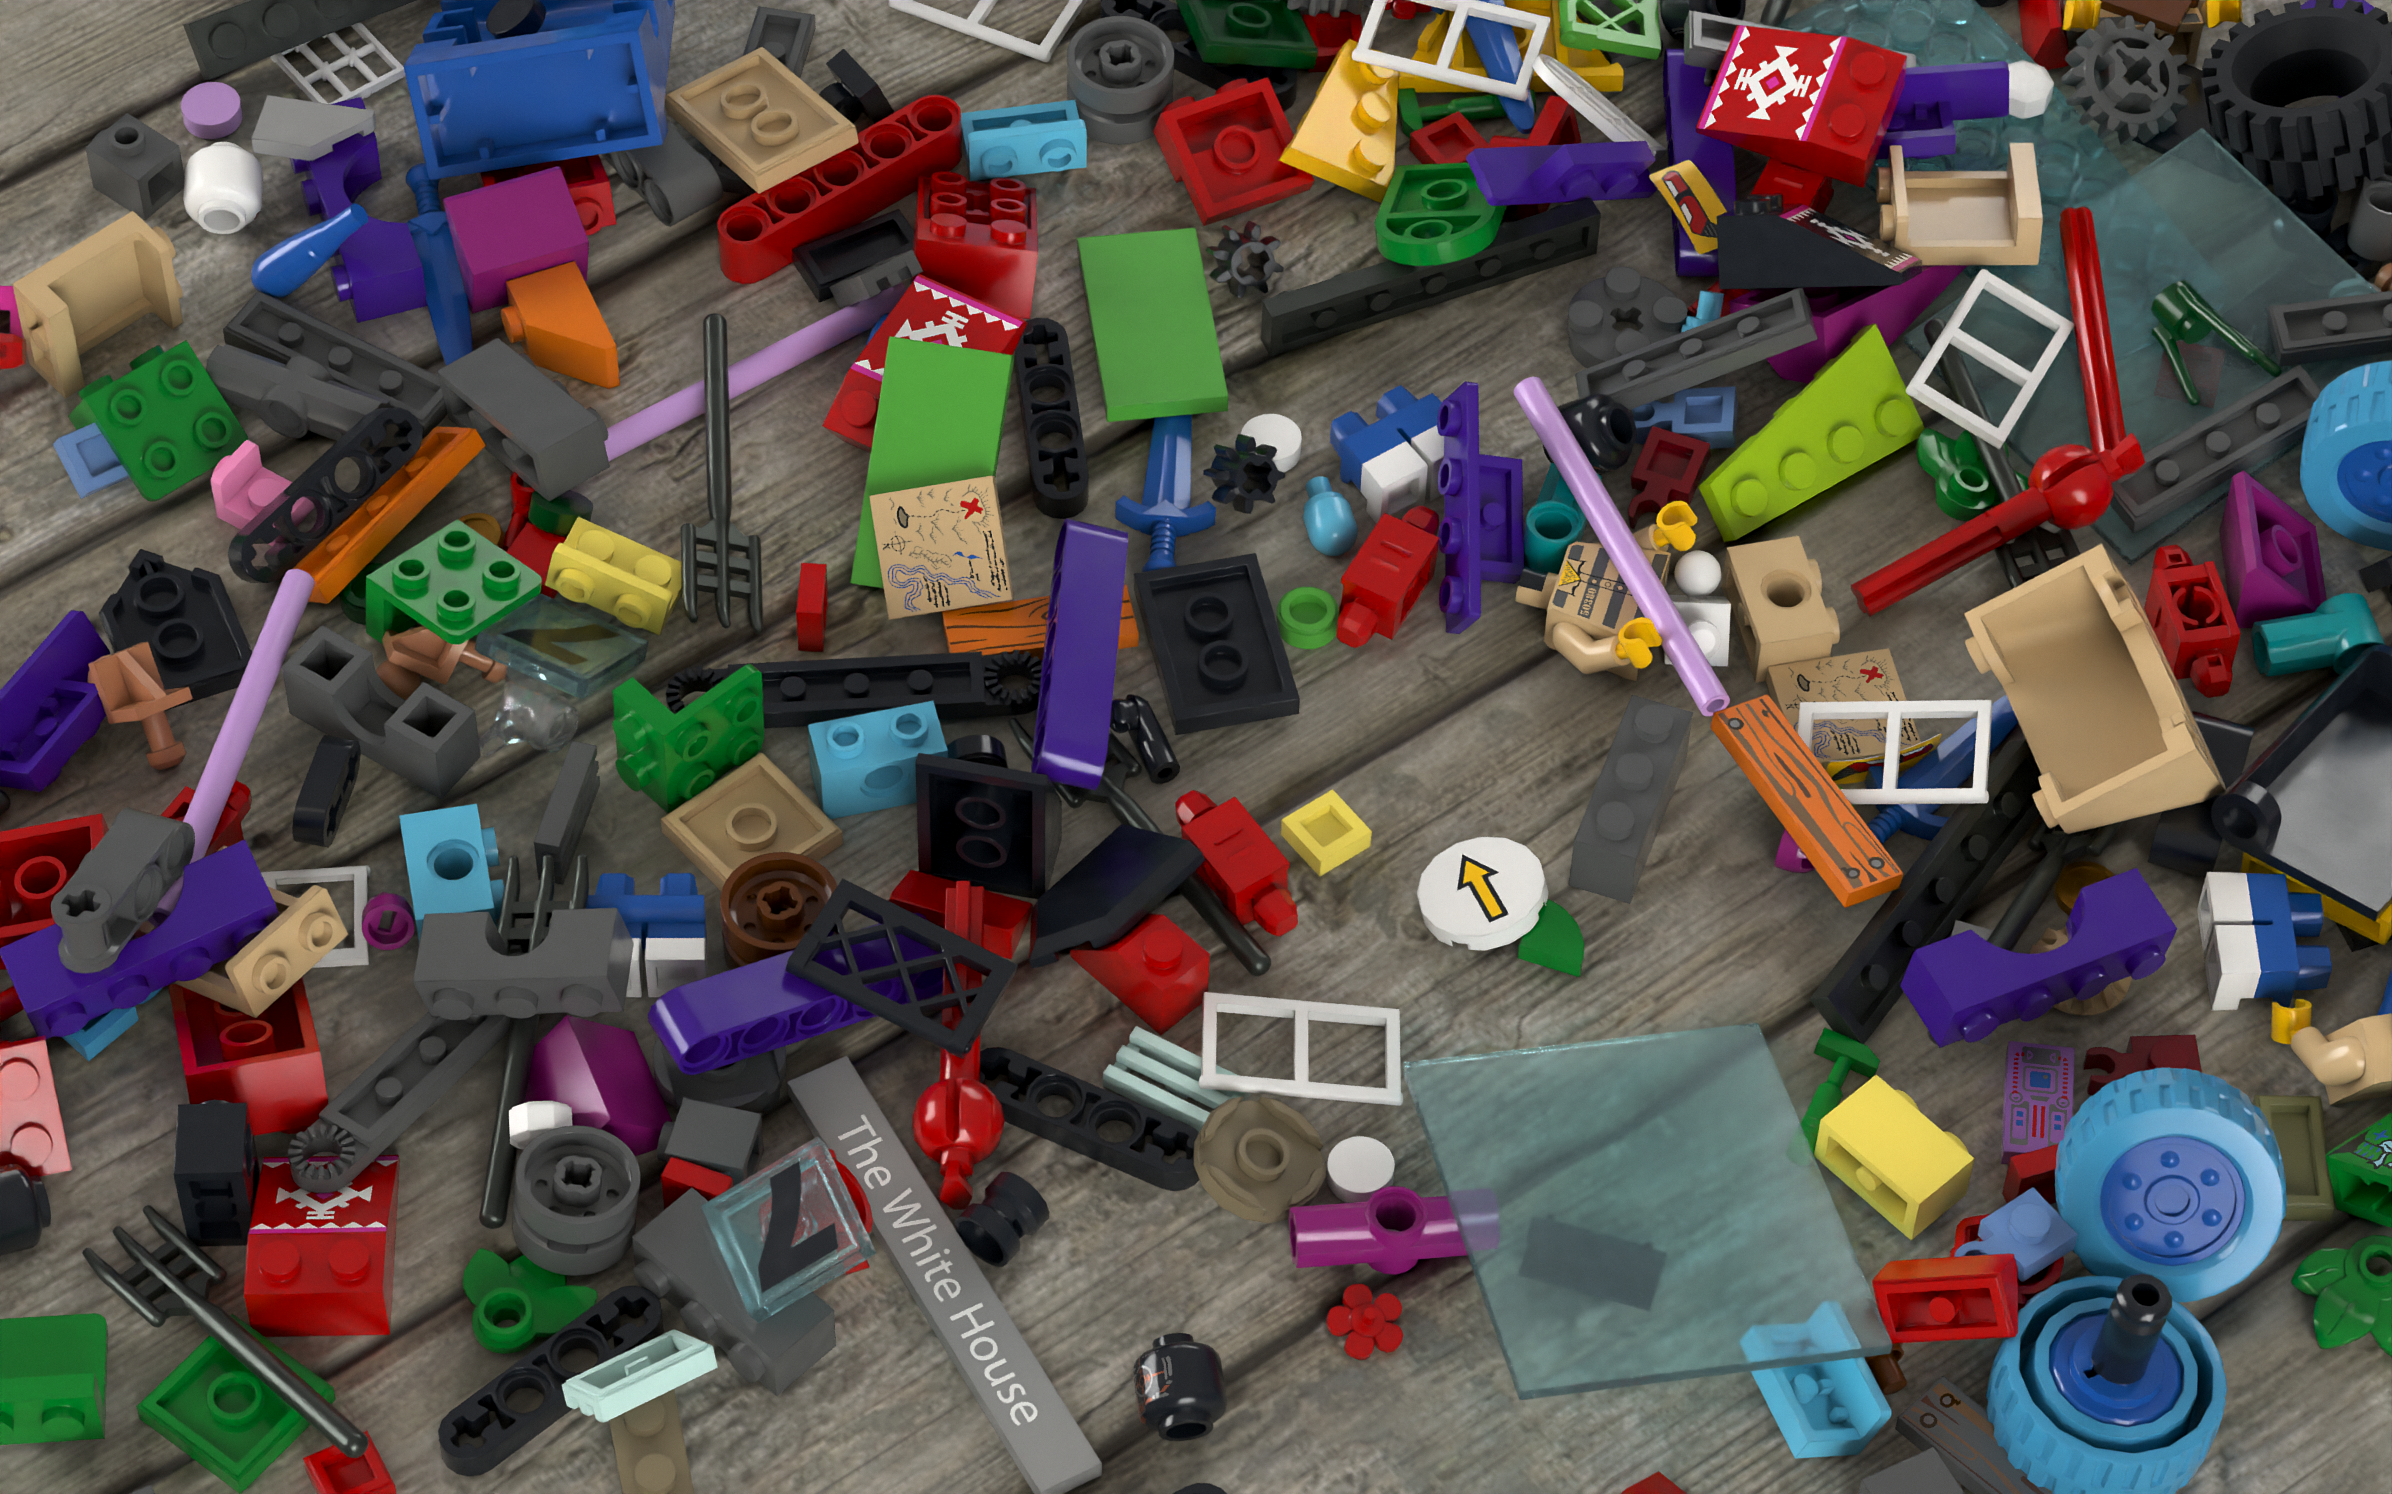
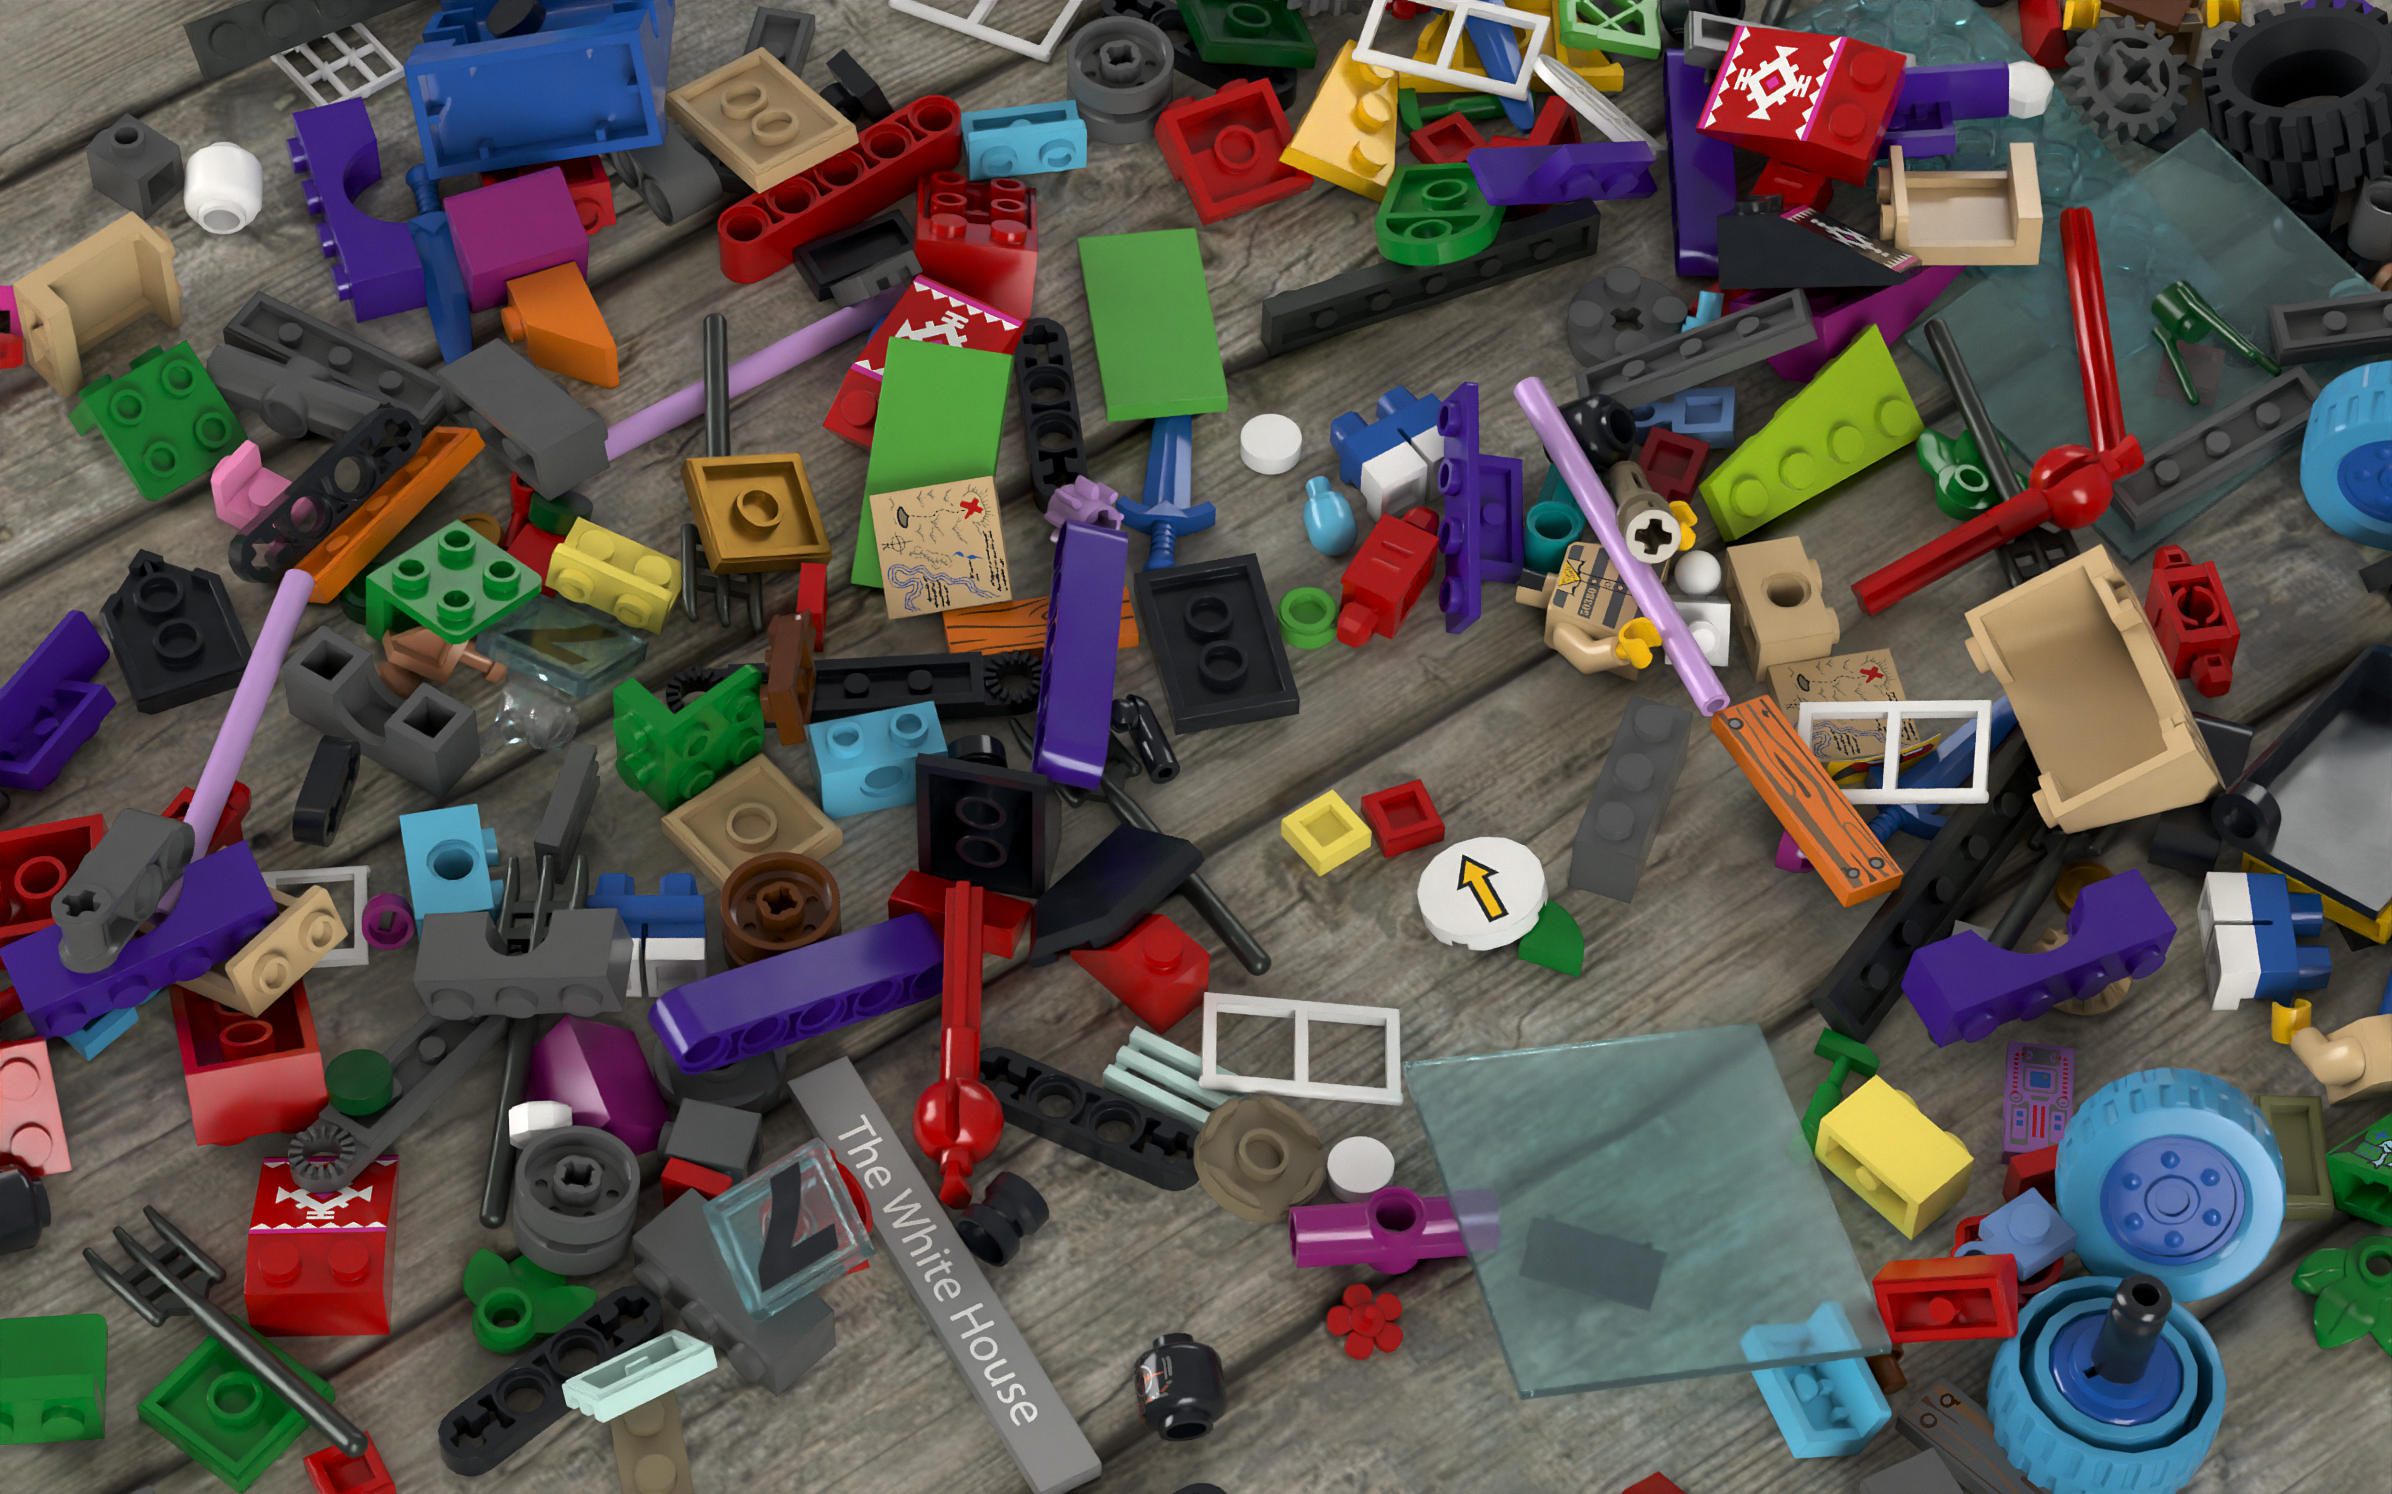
(89, 460): medium blue plate -> none
(134, 692): nougat piece -> none
(211, 110): lavender tile -> none
(216, 1172): black brick -> none
(300, 256): blue piece -> none
(307, 128): light grey tile -> none
(359, 1082): none -> dark green tile
(755, 513): none -> pearl gold tile
(791, 676): none -> reddish brown hinge
(897, 921): black window -> none
(1083, 503): none -> lavender gear
(1239, 861): red piece -> none
(1244, 473): black gear -> none
(1260, 259): black gear -> none
(1331, 34): red tile -> none
(1402, 818): none -> red tile
(1642, 510): none -> dark tan pin
(1692, 202): sticker -> none
(2027, 380): white window -> none
(2141, 1055): dark red plate -> none
(2268, 555): magenta slope -> none
(2315, 640): teal piece -> none

